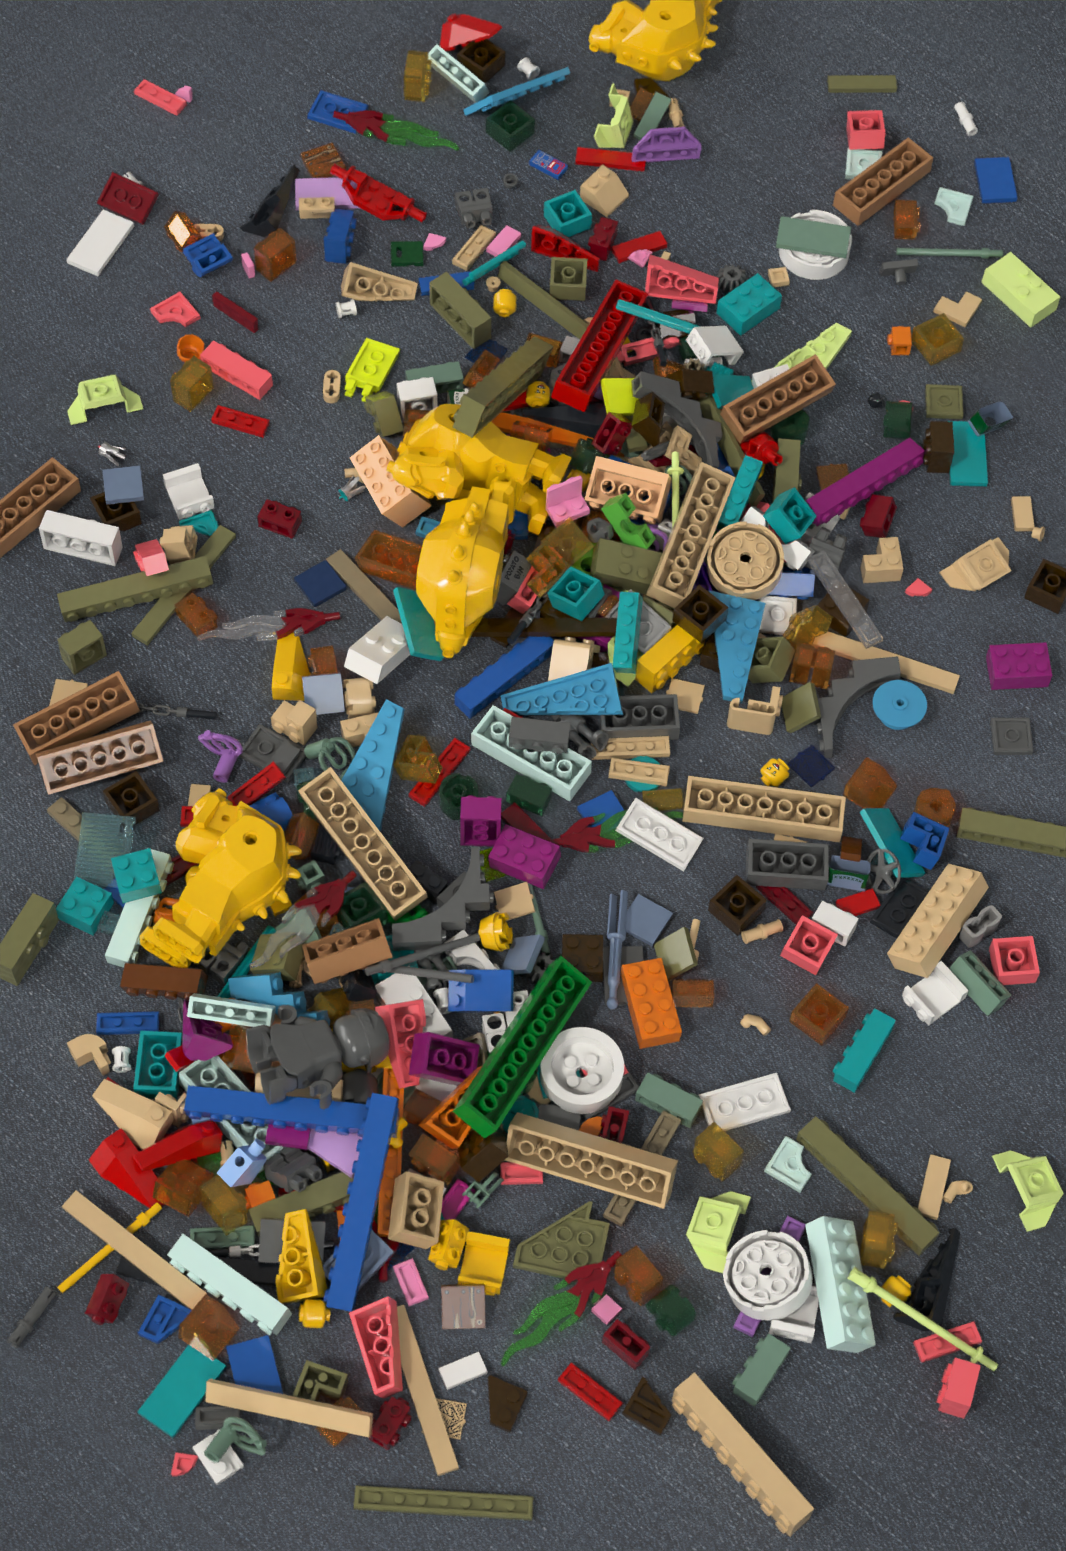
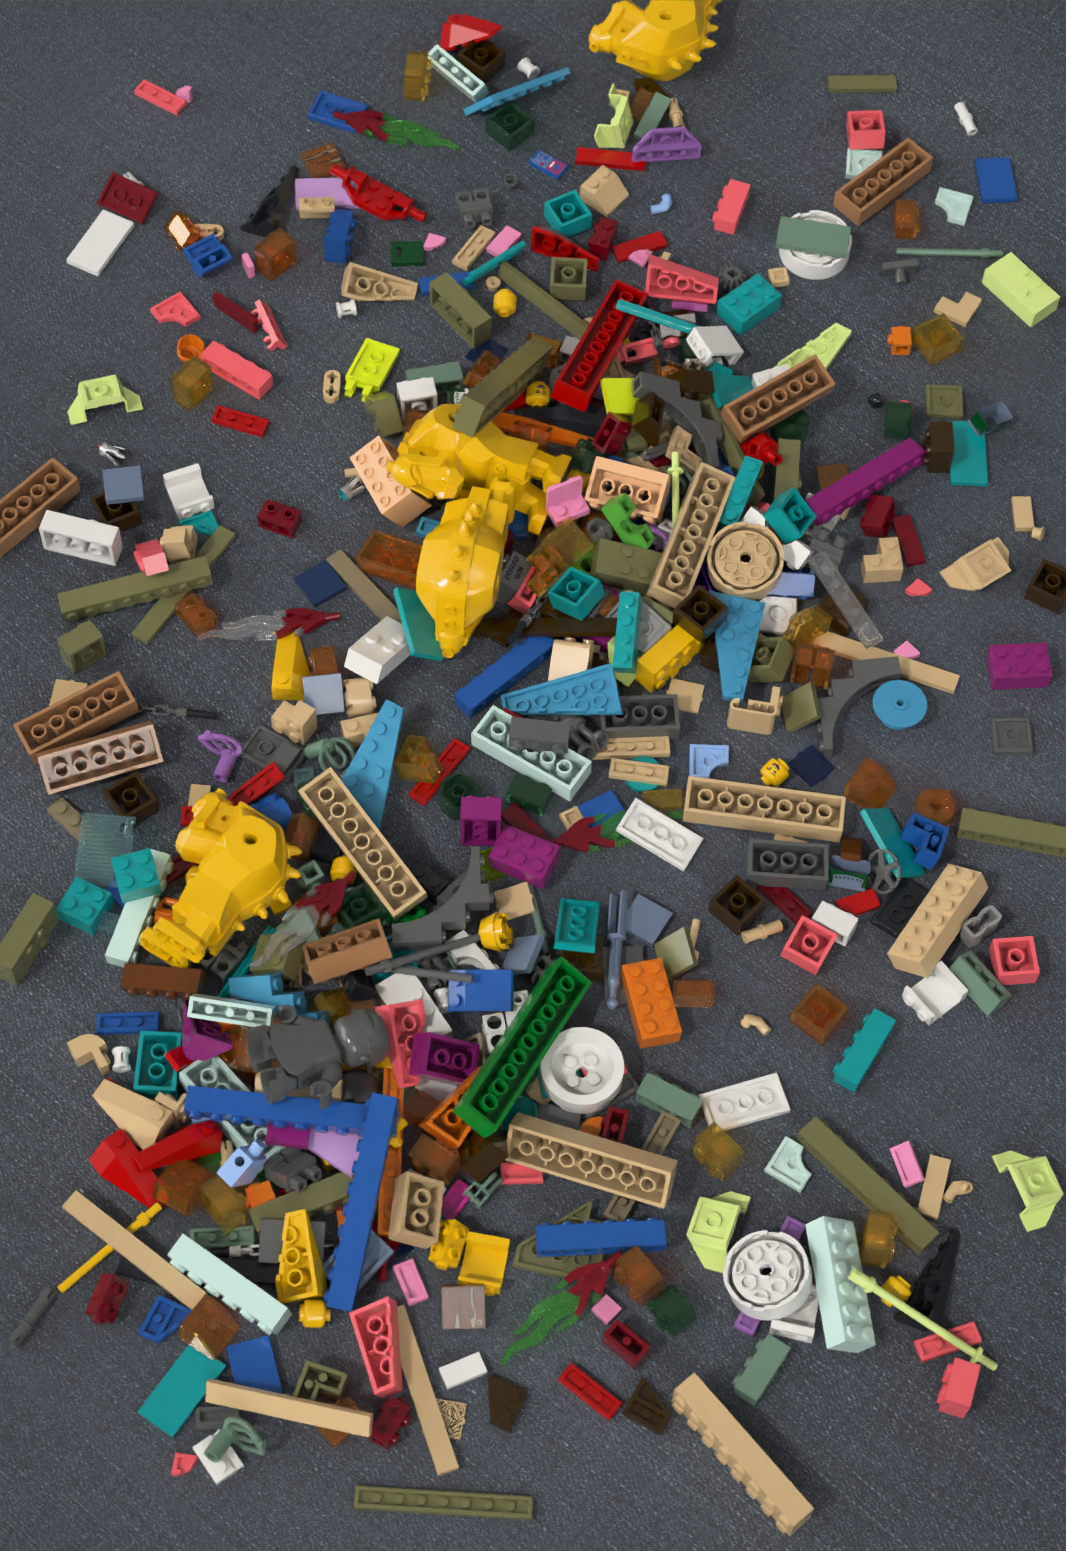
(269, 325): none -> coral plate
(341, 867): none -> yellow head
(570, 816): none -> tan tile
(577, 925): none -> teal tile
(600, 1238): none -> blue brick
(663, 206): none -> light blue arm
(706, 759): none -> light blue tile
(731, 206): none -> coral brick
(907, 650): none -> bright pink tile
(907, 1164): none -> bright pink tile
(908, 540): none -> dark red tile

